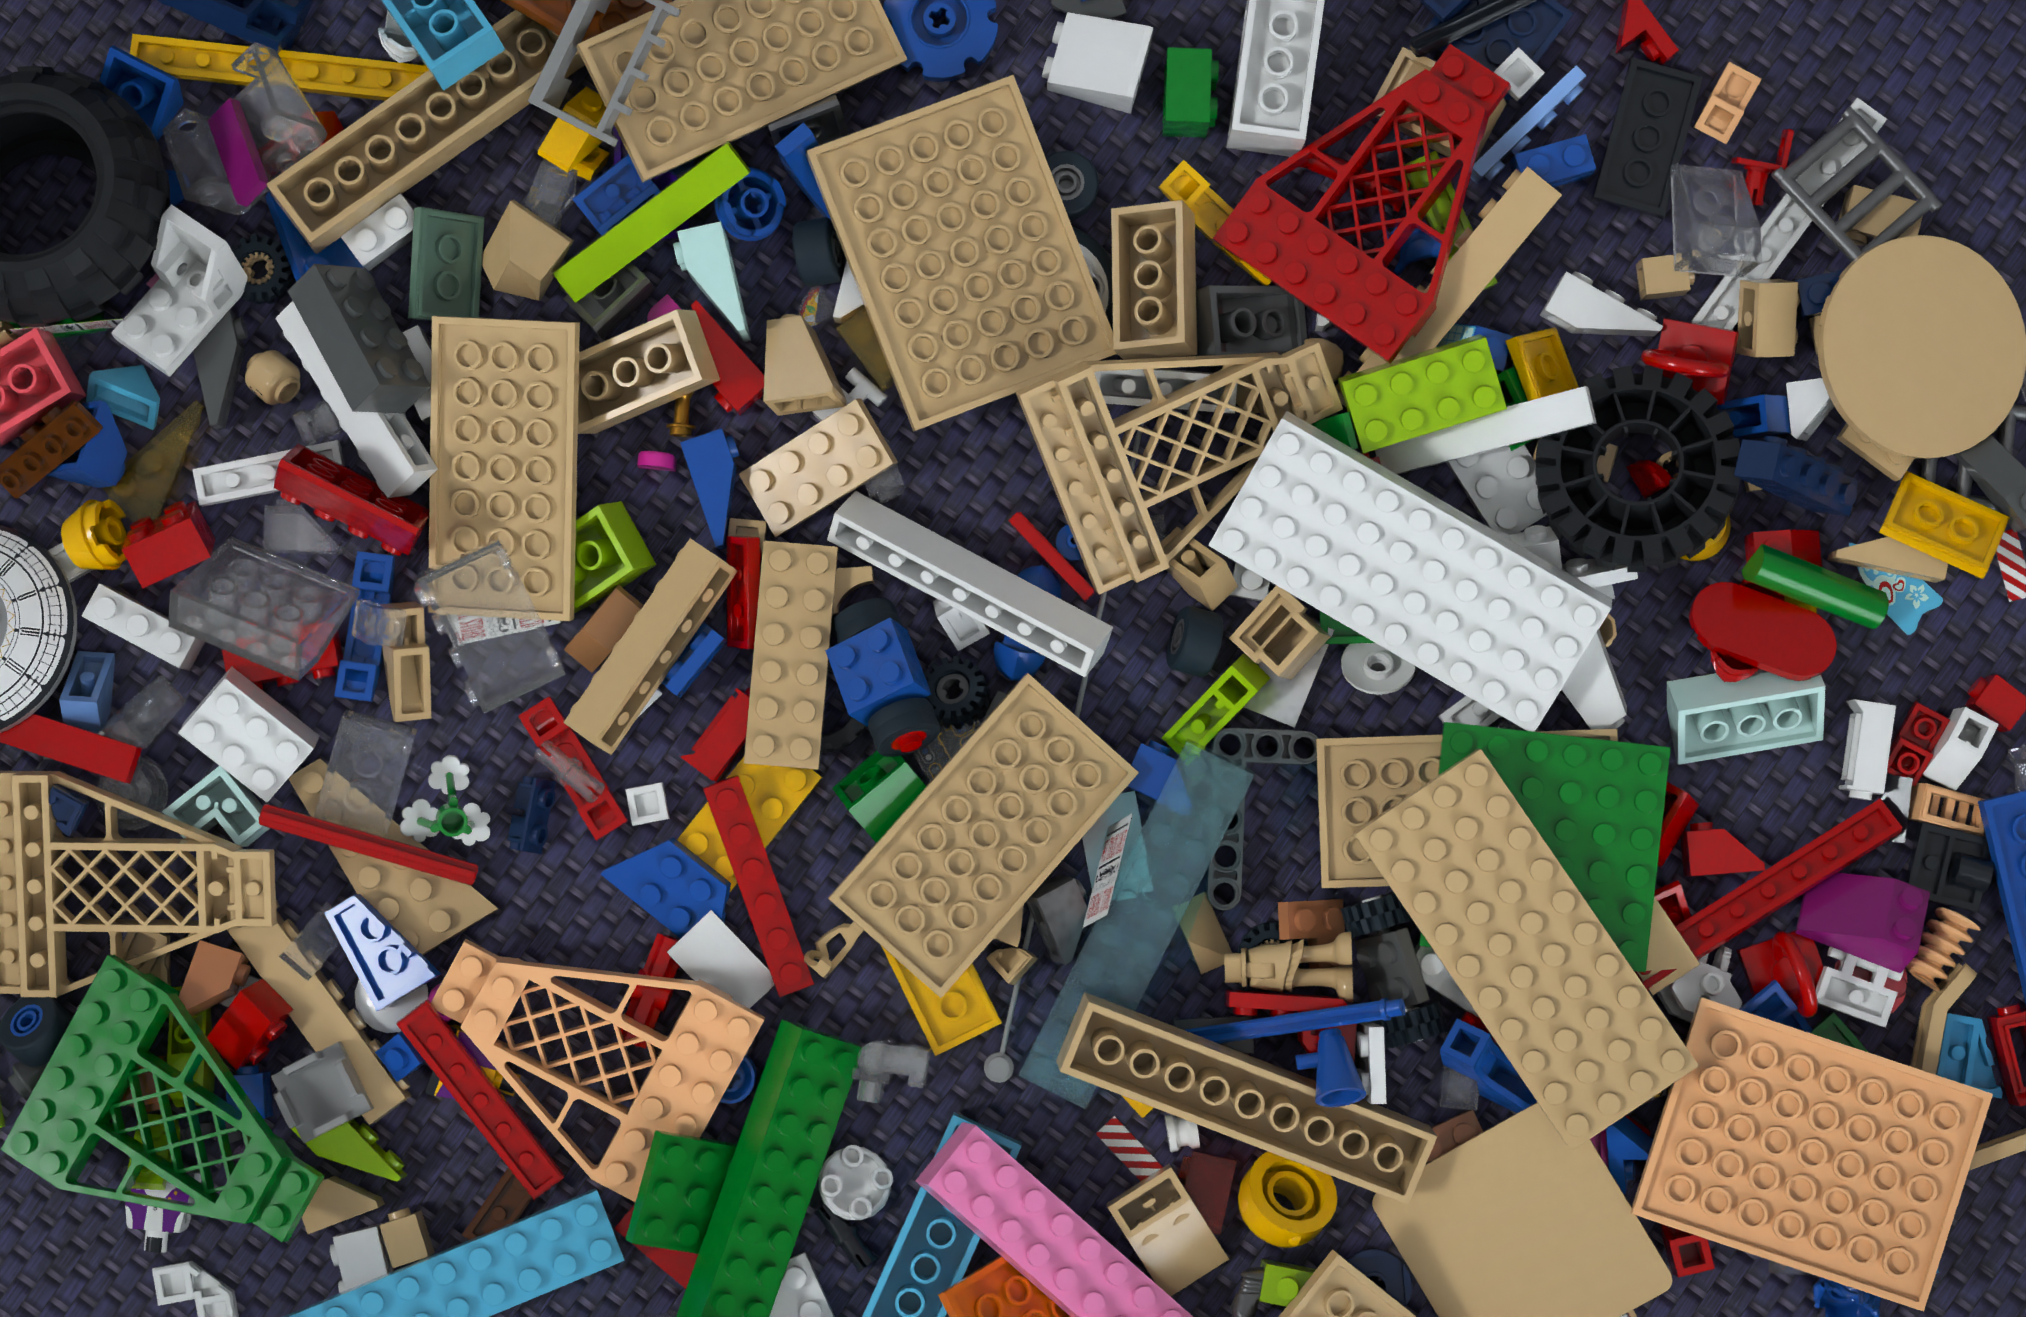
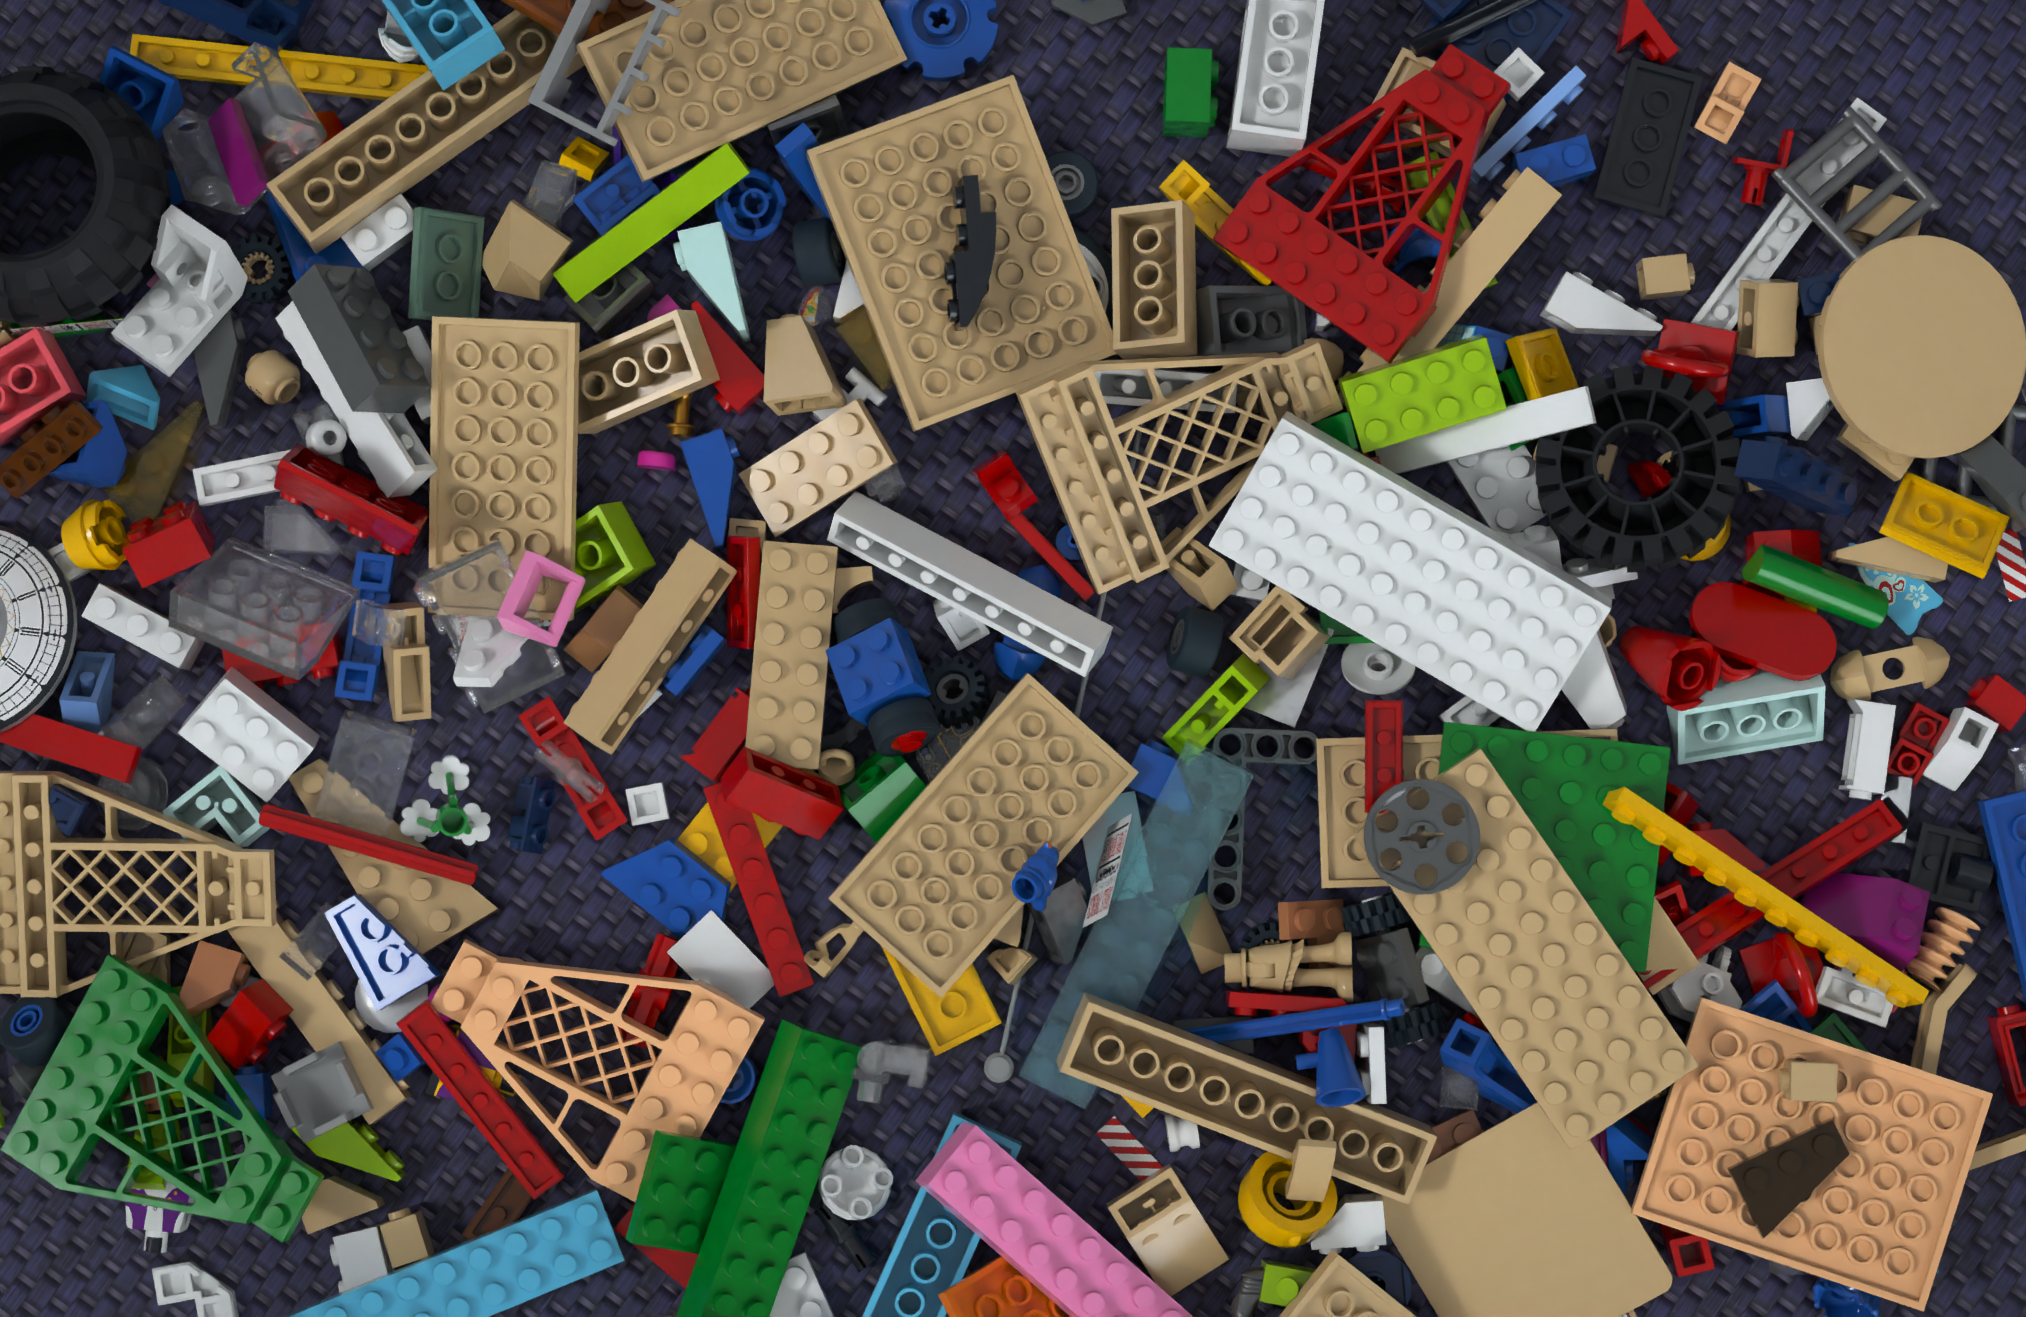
(326, 438): none -> white piece
(486, 653): none -> white wing
(521, 594): none -> bright pink tile
(567, 144): yellow slope -> none
(781, 793): none -> red brick
(836, 766): none -> tan tile
(971, 268): none -> black slope
(1004, 484): none -> red slope
(1037, 877): none -> blue animal
(1098, 60): white slope -> none
(1208, 1183): clear red slope -> none
(1310, 1170): none -> tan slope
(1355, 1223): none -> white slope
(1382, 748): none -> red tile
(1435, 850): none -> dark grey wedge
(1672, 664): none -> red cone
(1713, 222): clear slope -> none
(1756, 892): none -> yellow plate
(1786, 1173): none -> dark brown wing
(1808, 1080): none -> tan brick
(1859, 675): none -> tan piece
(1925, 805): light nougat slope -> none
(1965, 1054): dark azure wing -> none

